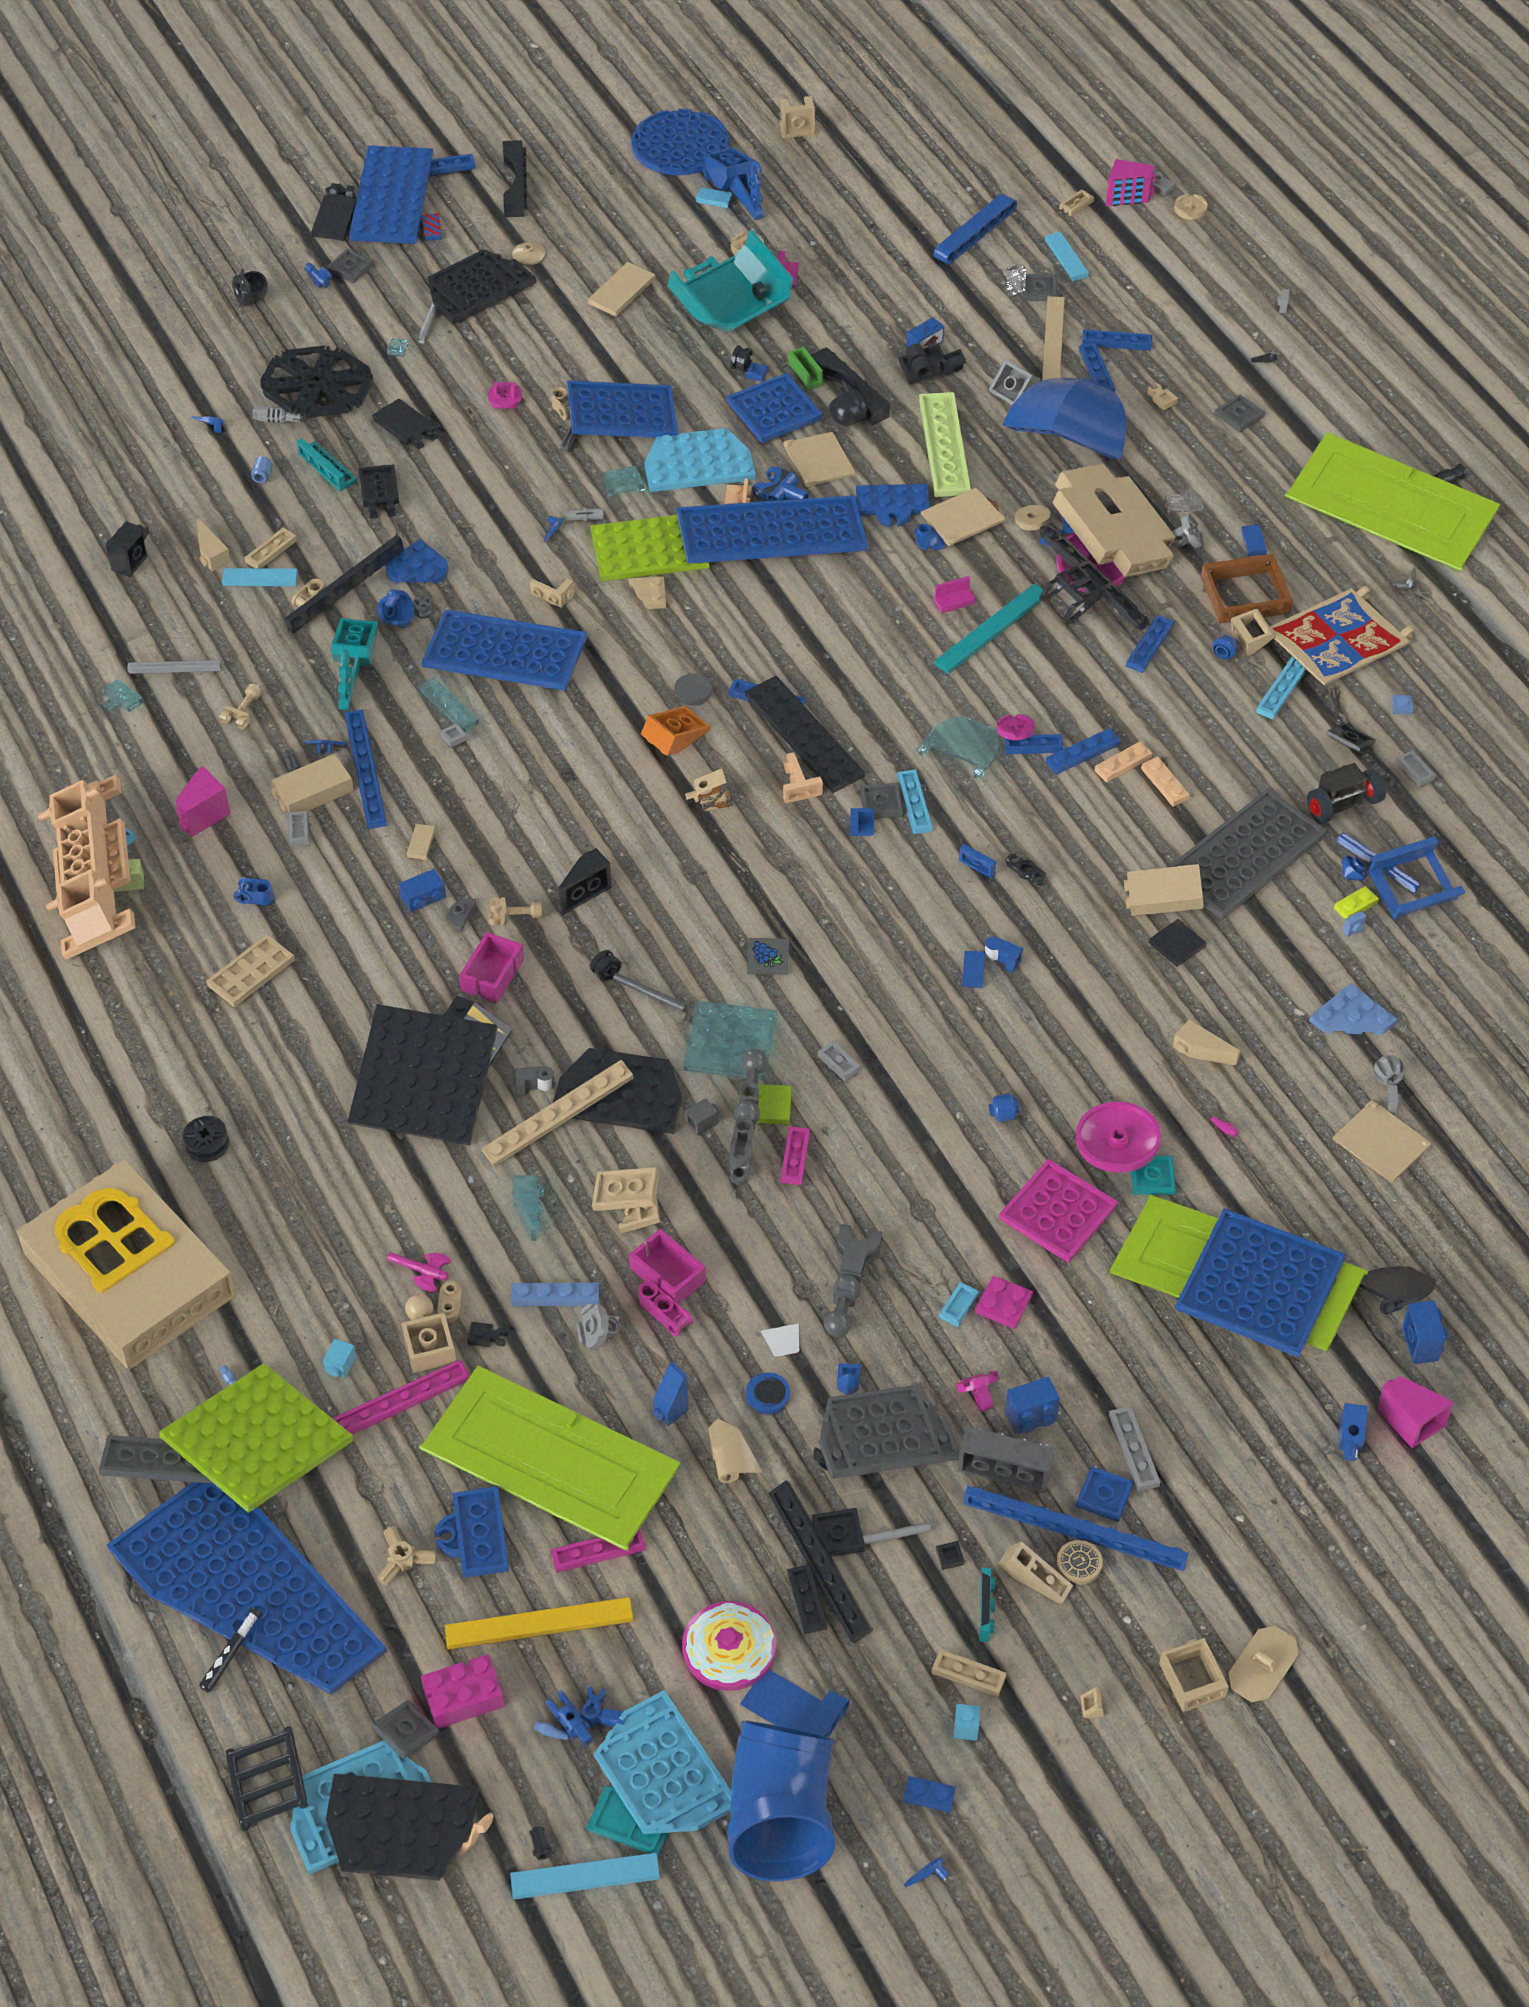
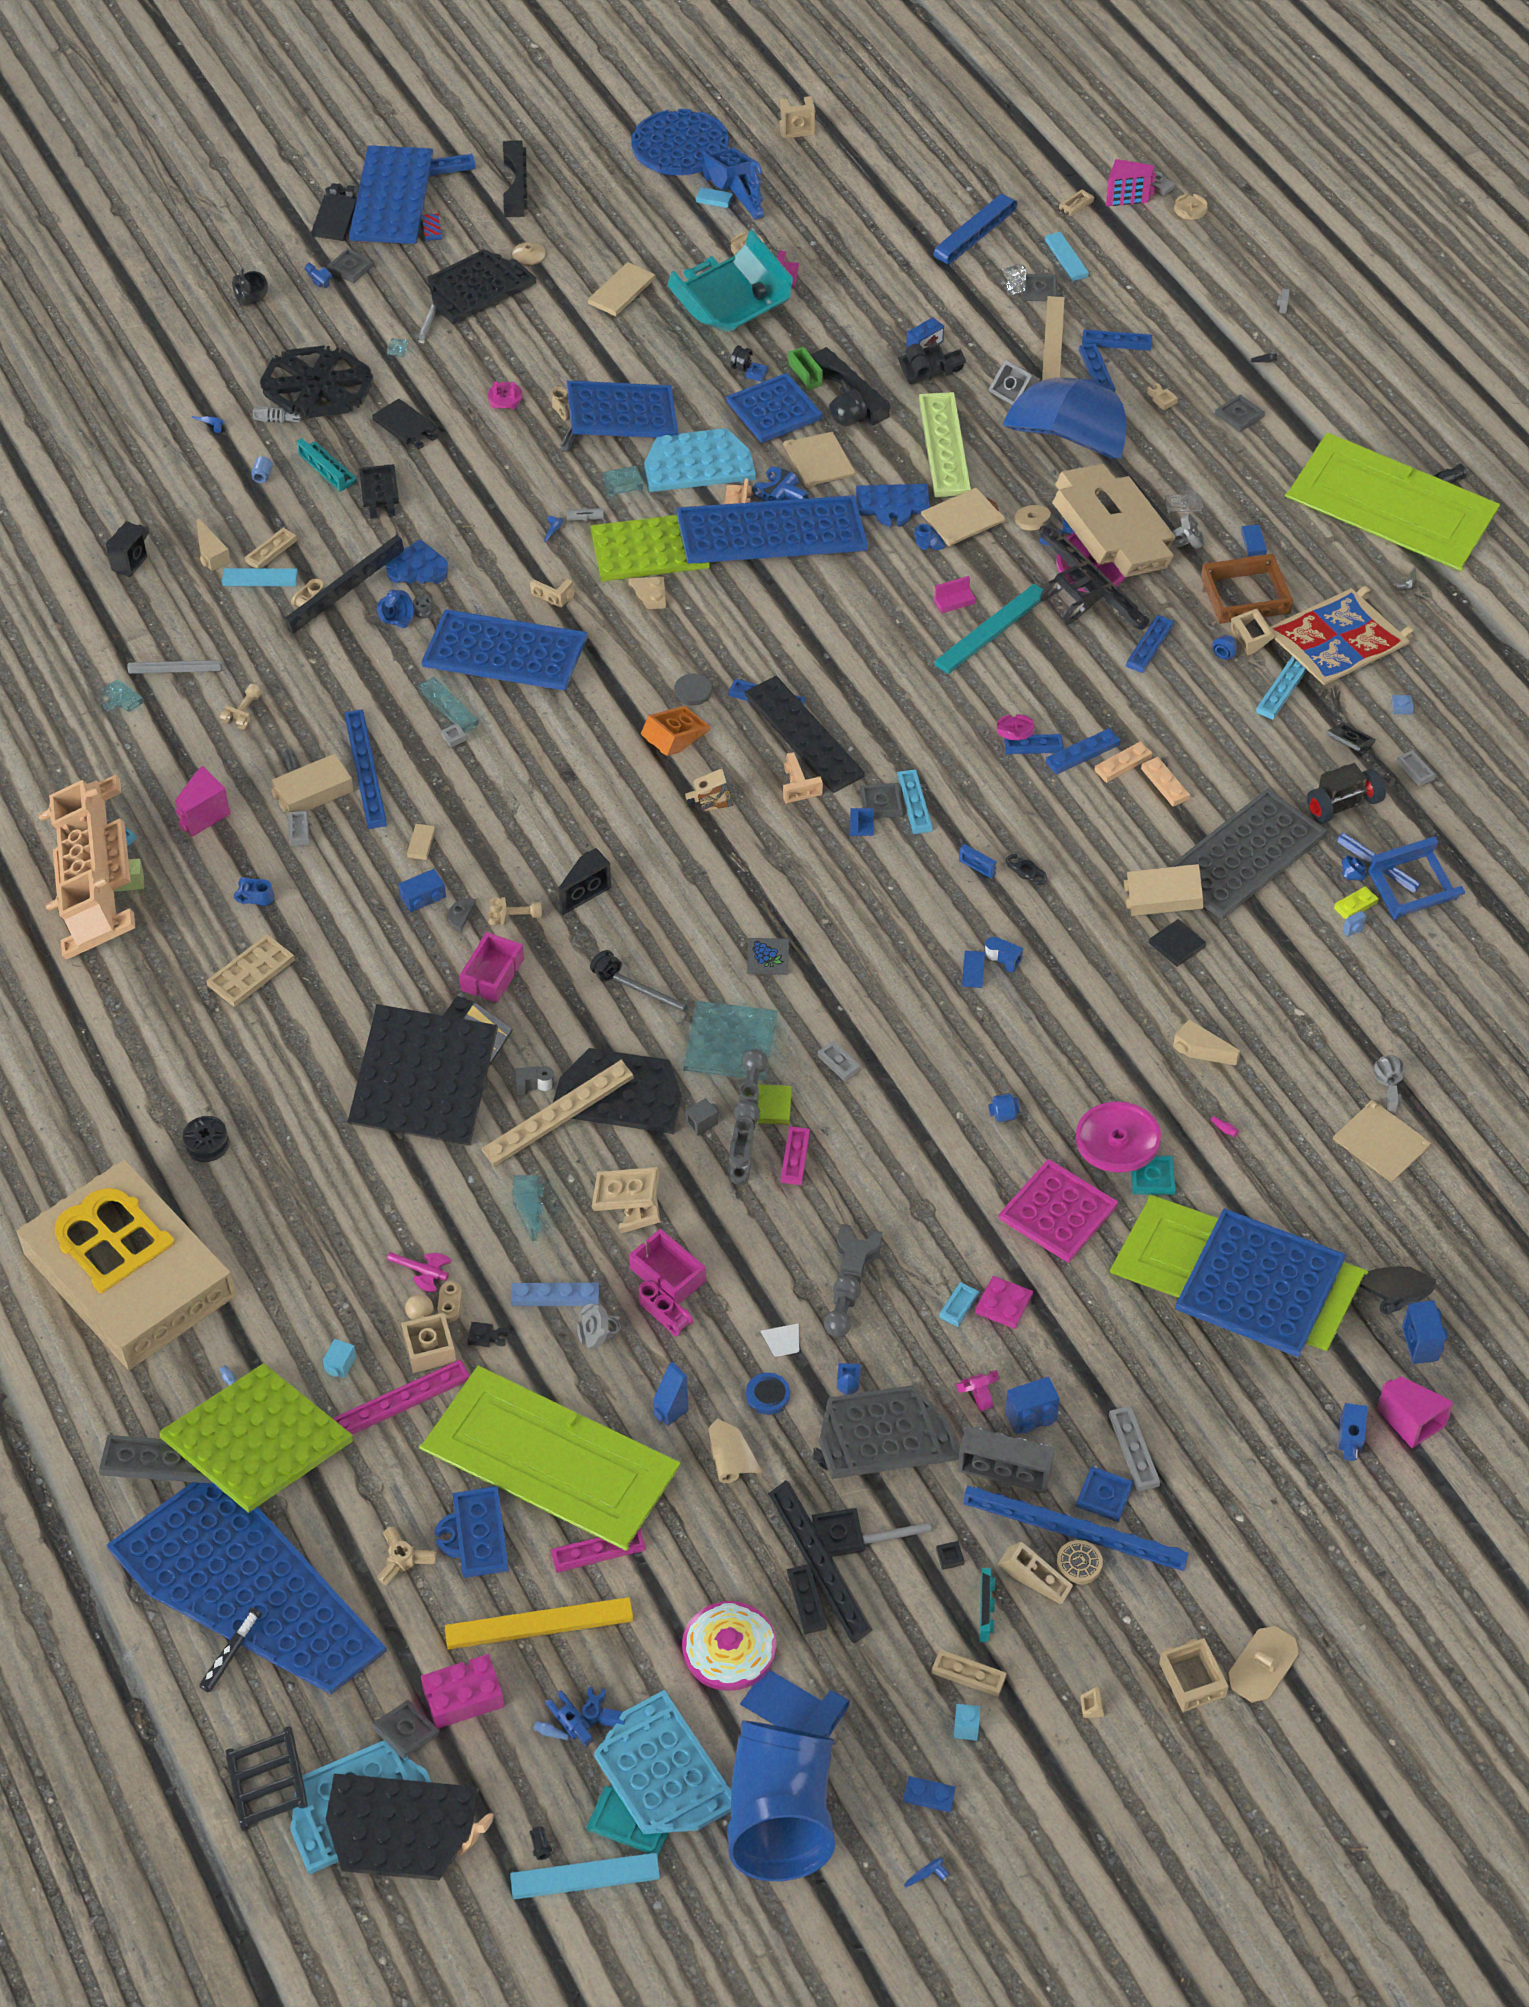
(325, 742): blue piece -> none
(354, 645): teal slope -> none
(964, 740): clear light blue piece -> none
(1352, 1013): medium blue plate -> none

